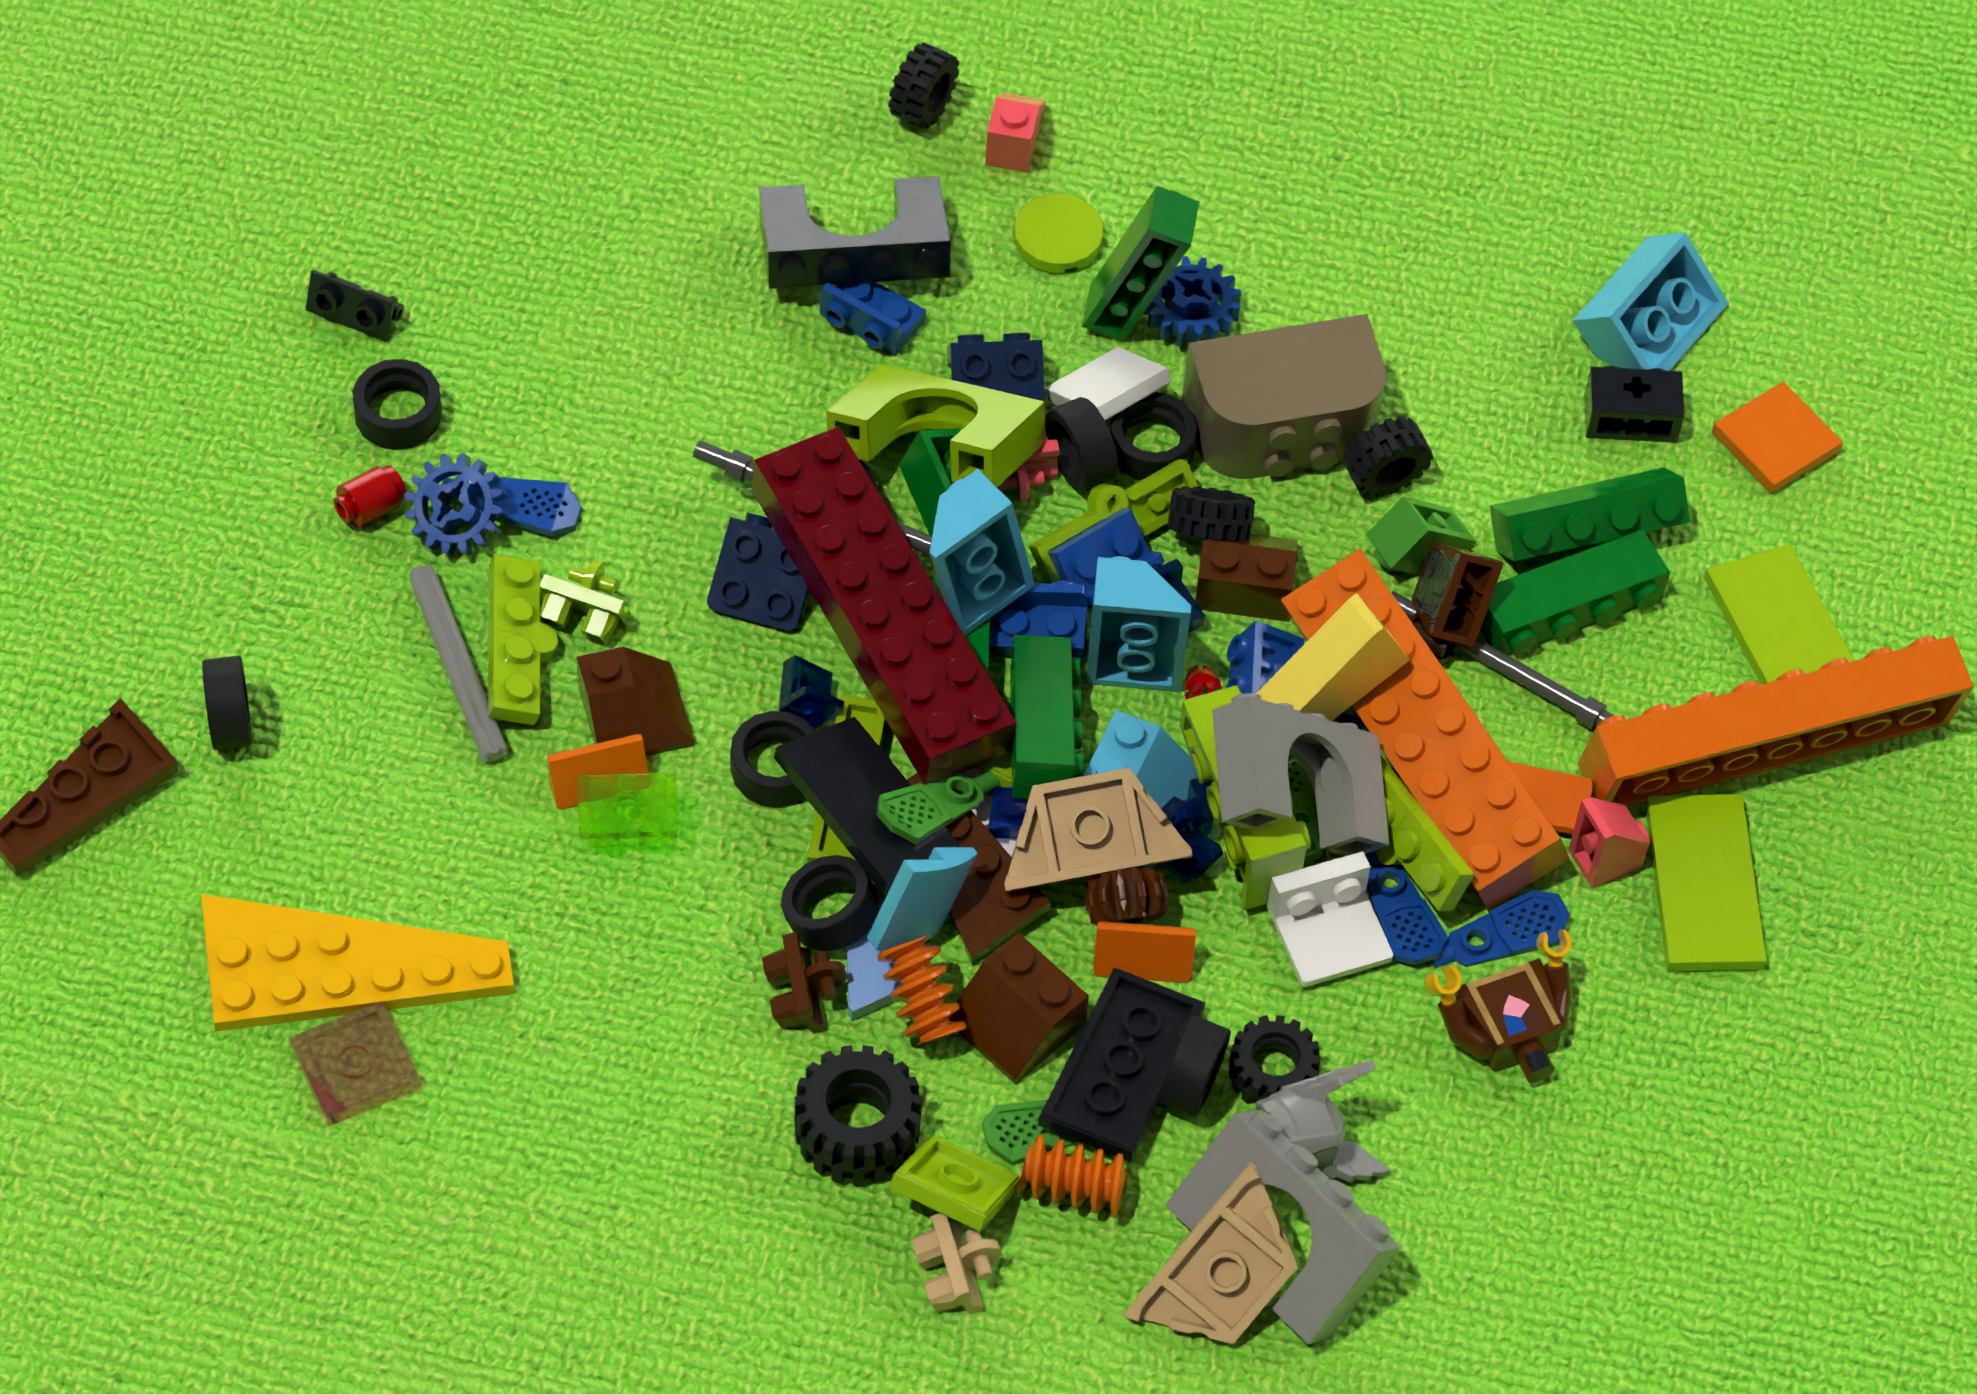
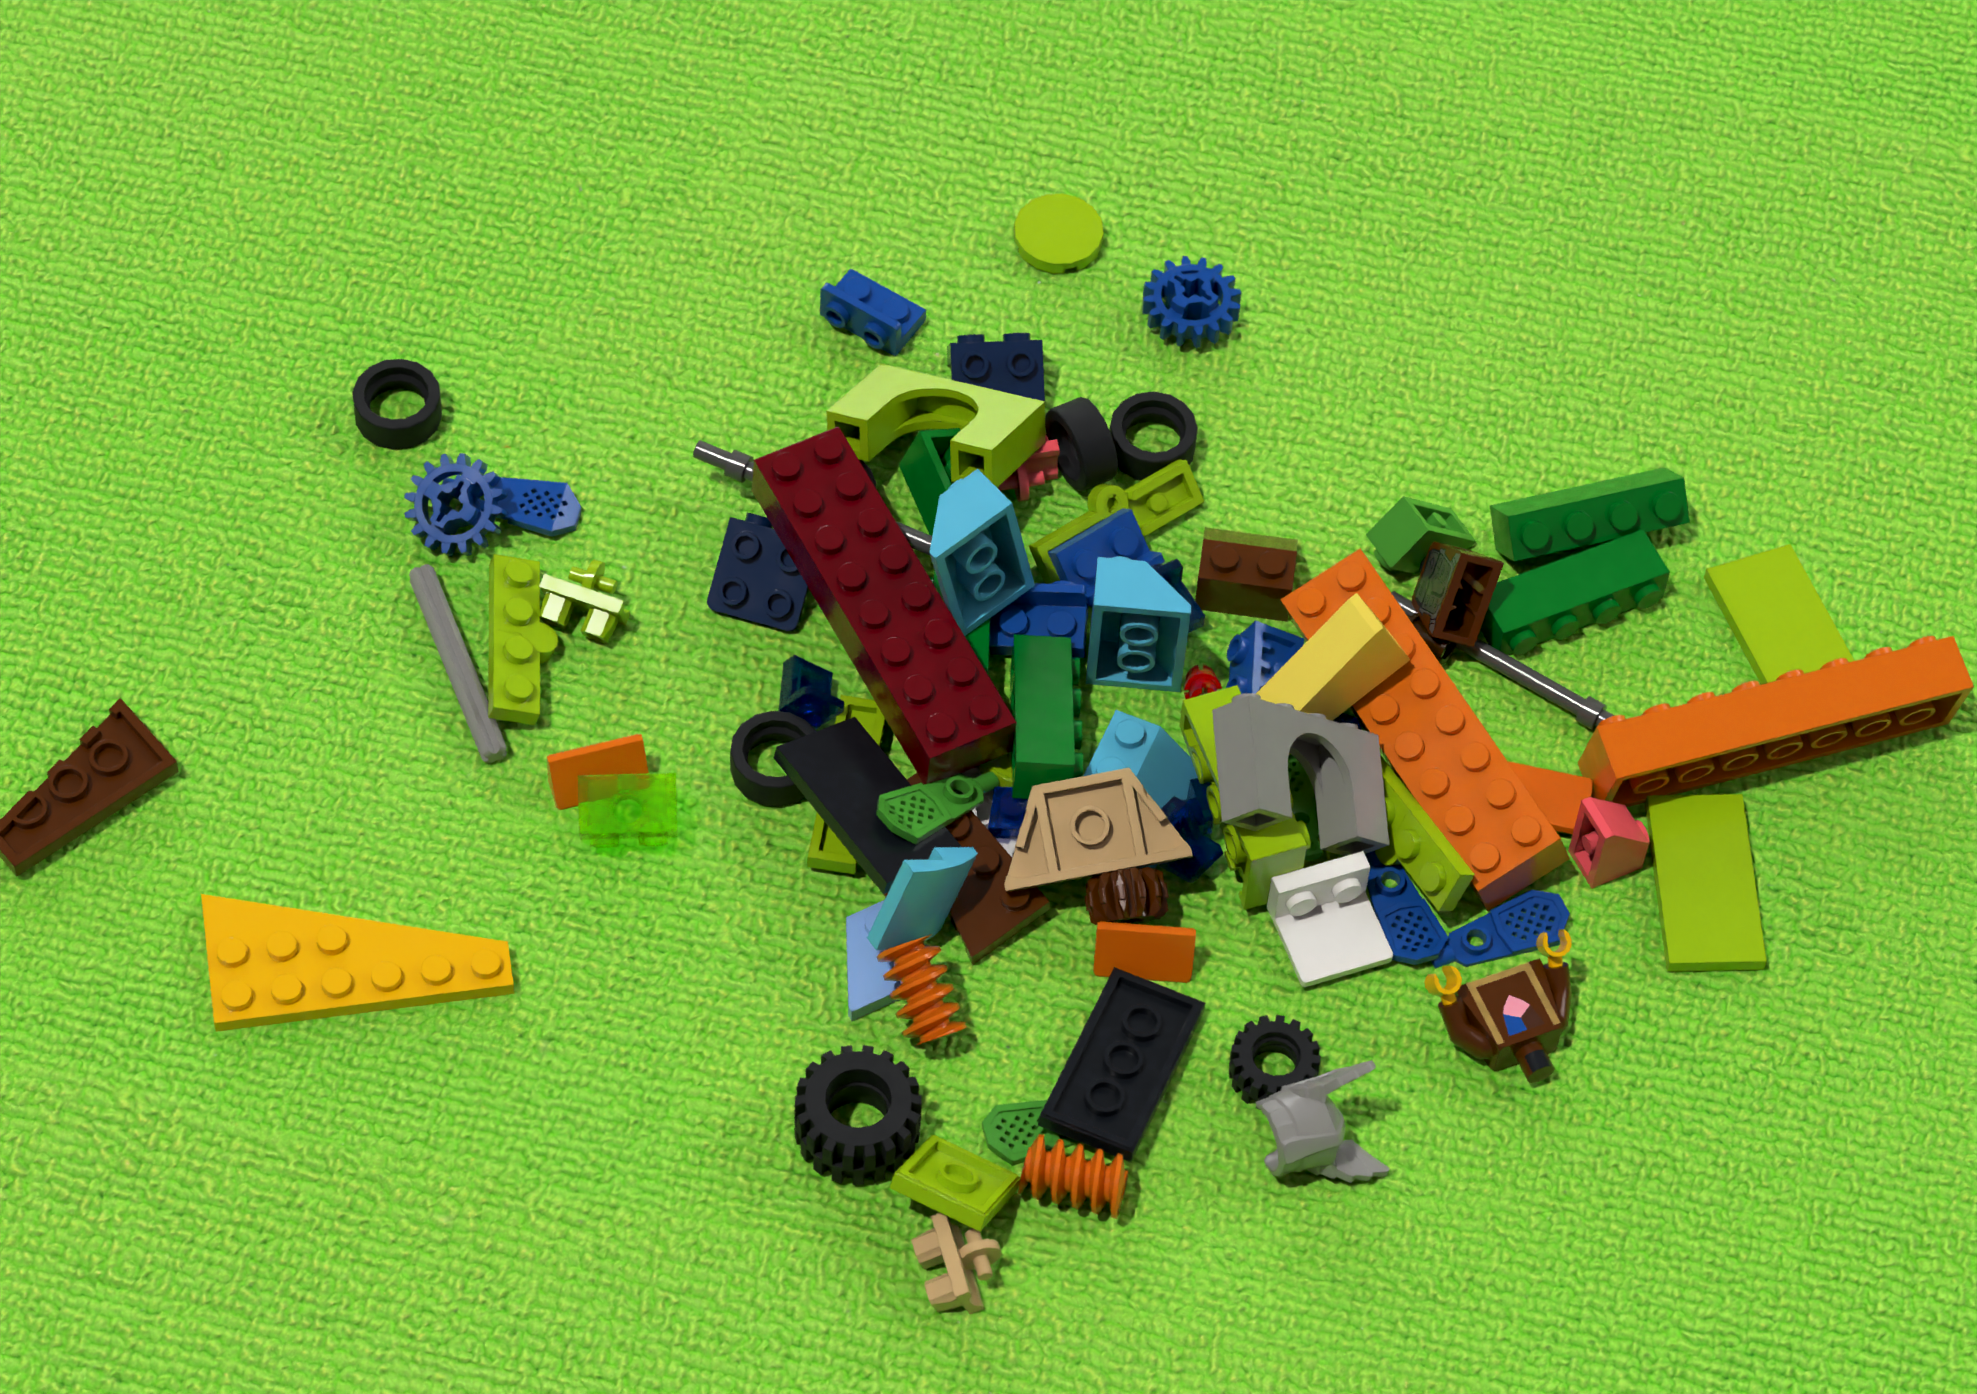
(226, 702): black tyre -> none
(352, 305): hinge -> none
(355, 1063): tile -> none
(369, 495): red brick -> none
(630, 696): reddish brown slope -> none
(807, 255): arch -> none
(807, 979): reddish brown hips -> none
(819, 878): black tyre -> none
(923, 85): black tyre -> none
(1013, 131): coral slope -> none
(1020, 1008): reddish brown slope -> none
(1111, 382): white tile -> none
(1140, 263): green brick -> none
(1195, 1066): black tyre -> none
(1211, 513): black tyre -> none
(1223, 1266): tan wing -> none
(1284, 396): dark tan brick -> none
(1346, 1243): light grey arch -> none
(1387, 457): black tyre -> none
(1634, 404): black brick -> none
(1652, 306): medium azure slope -> none
(1777, 437): orange tile -> none

